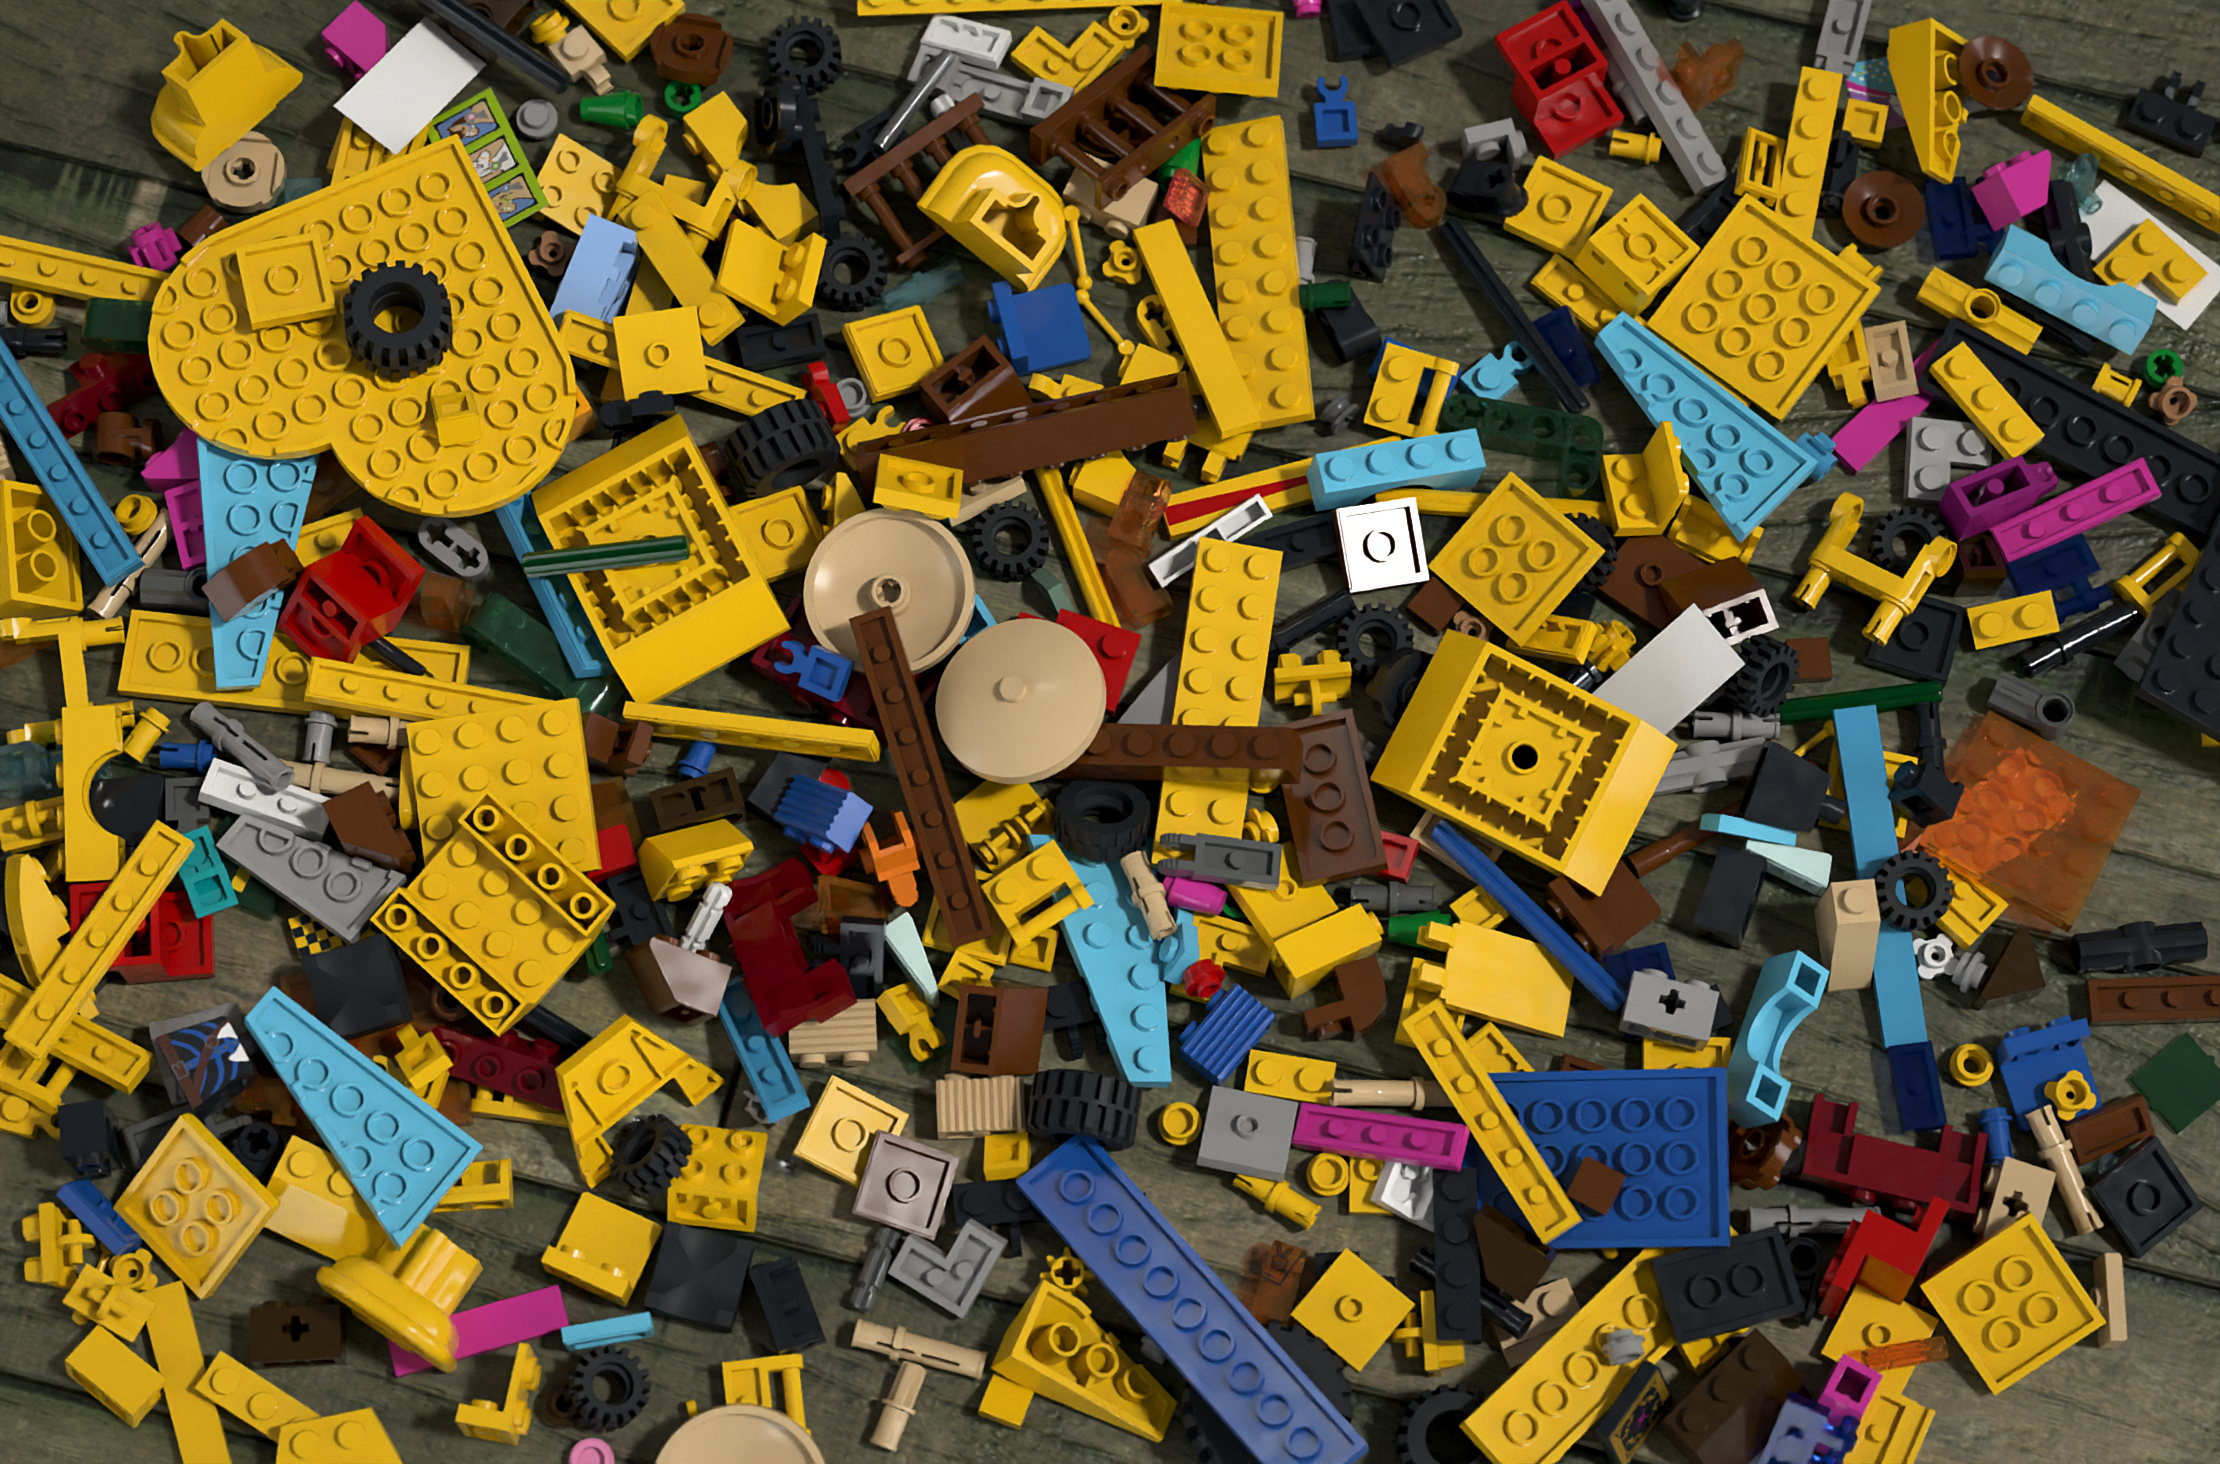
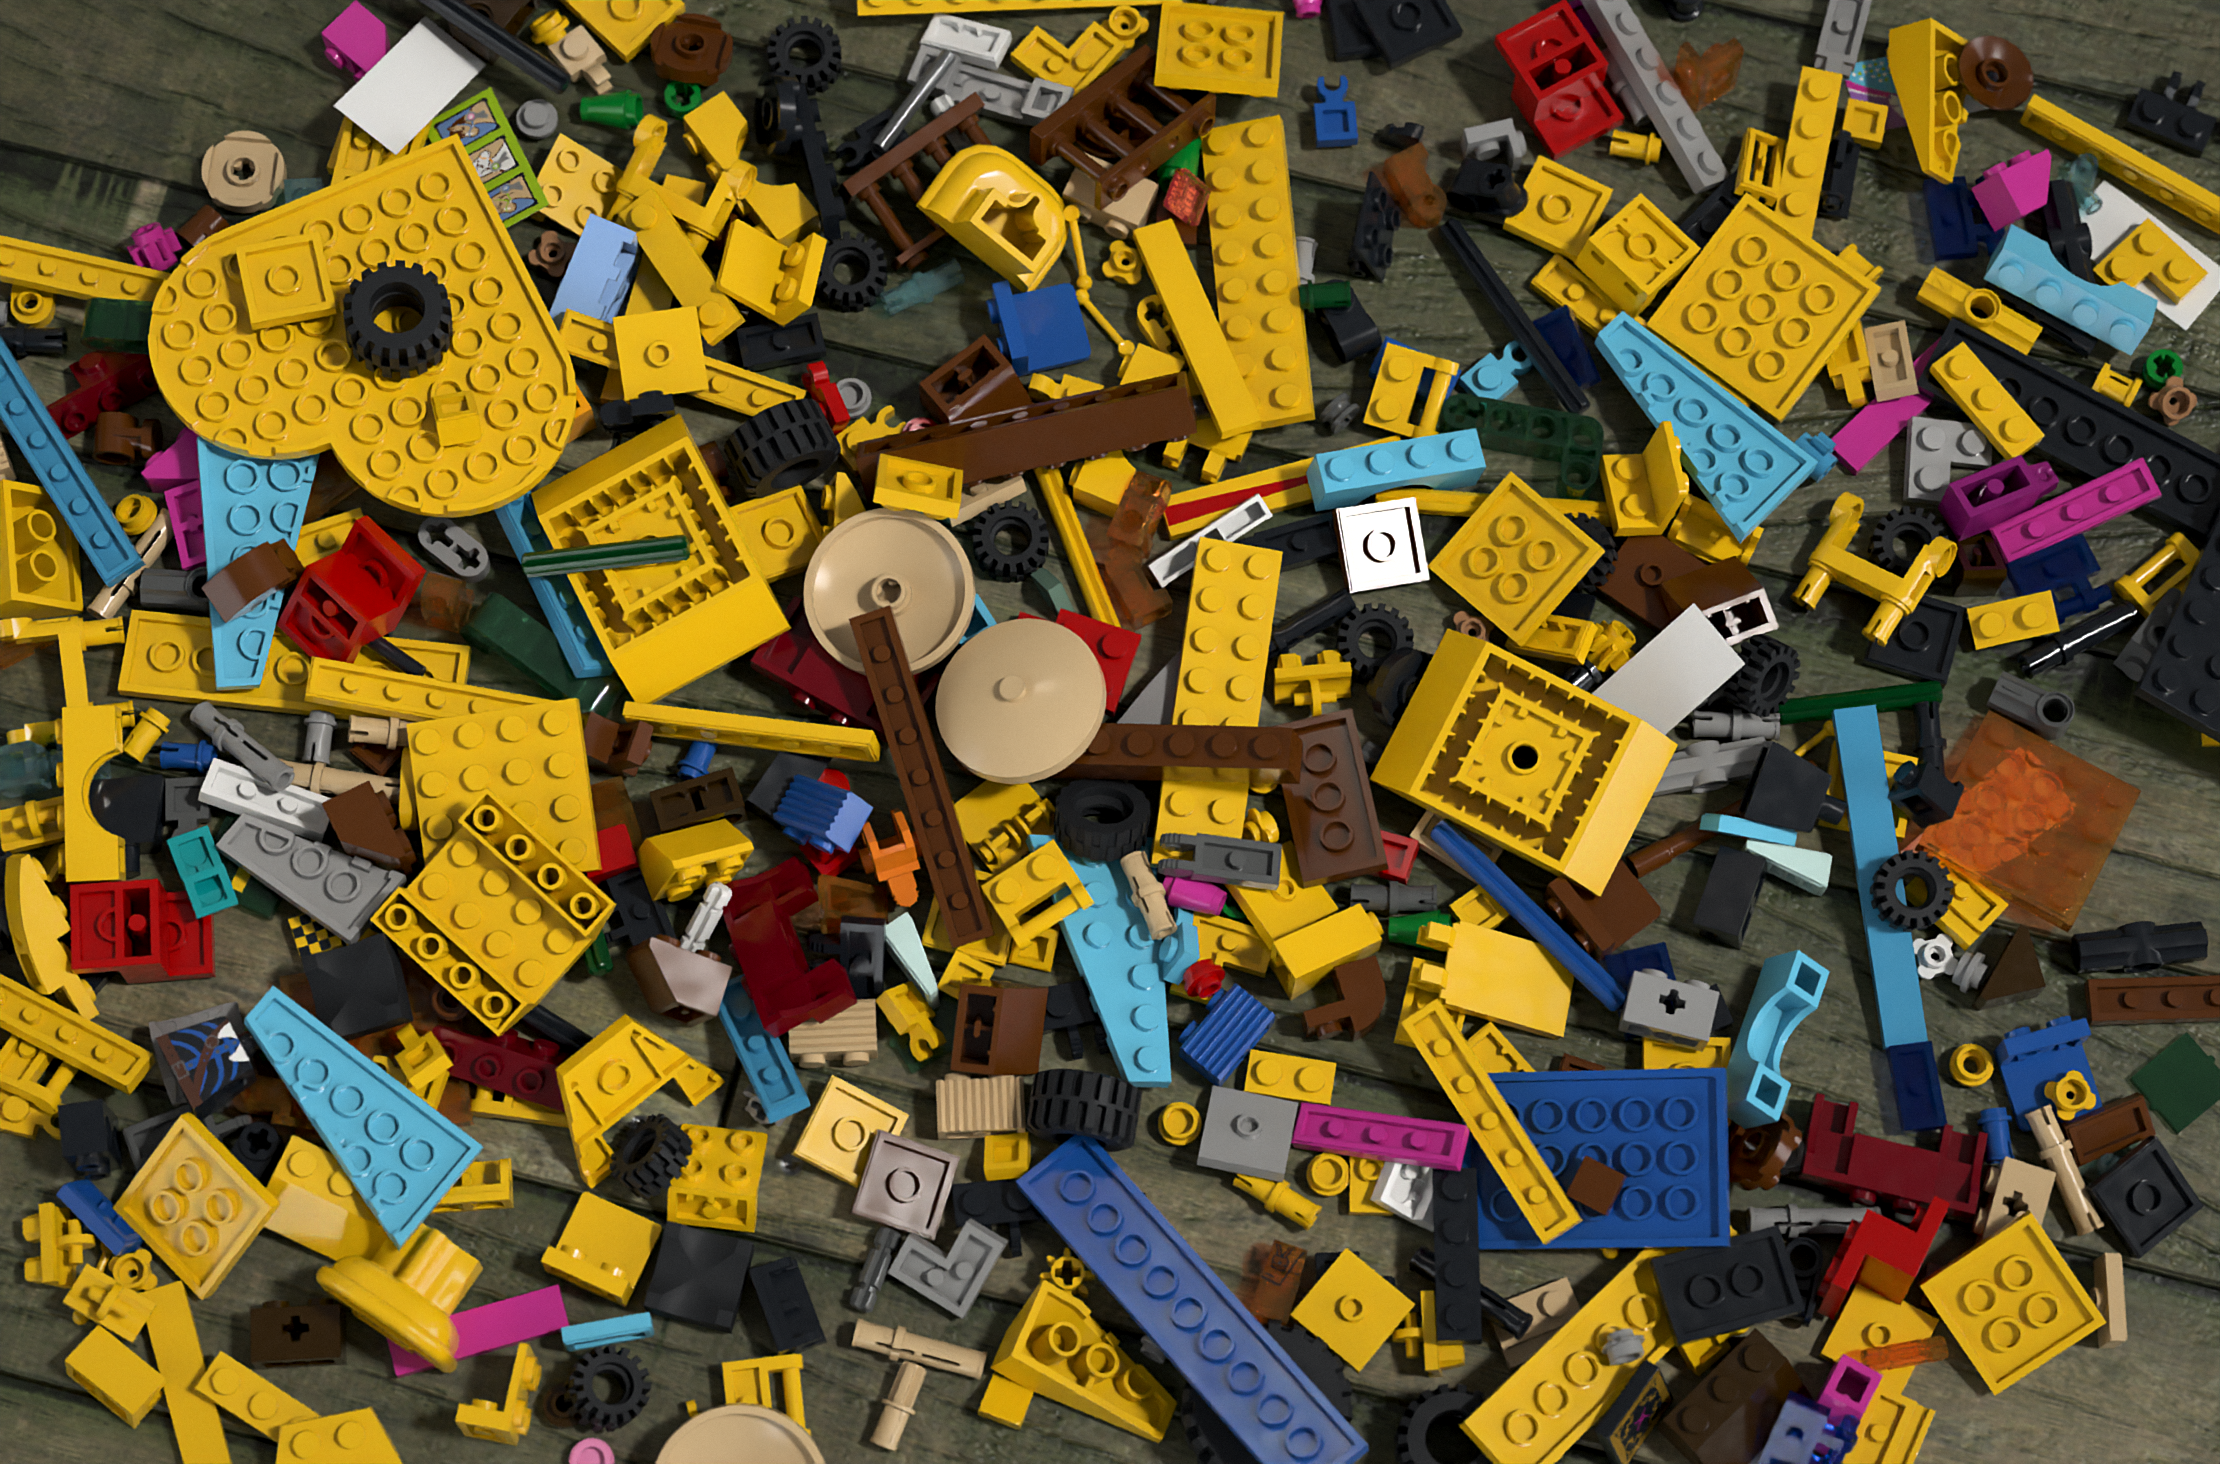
(99, 941): yellow tile -> none
(217, 93): yellow piece -> none
(820, 670): blue plate -> none
(893, 352): yellow plate -> none
(1410, 1093): tan pin -> none
(1435, 605): reddish brown tile -> none
(1511, 1254): dark brown slope -> none
(1814, 659): reddish brown tile -> none
(1848, 933): tan slope -> none
(1884, 193): reddish brown dish -> none

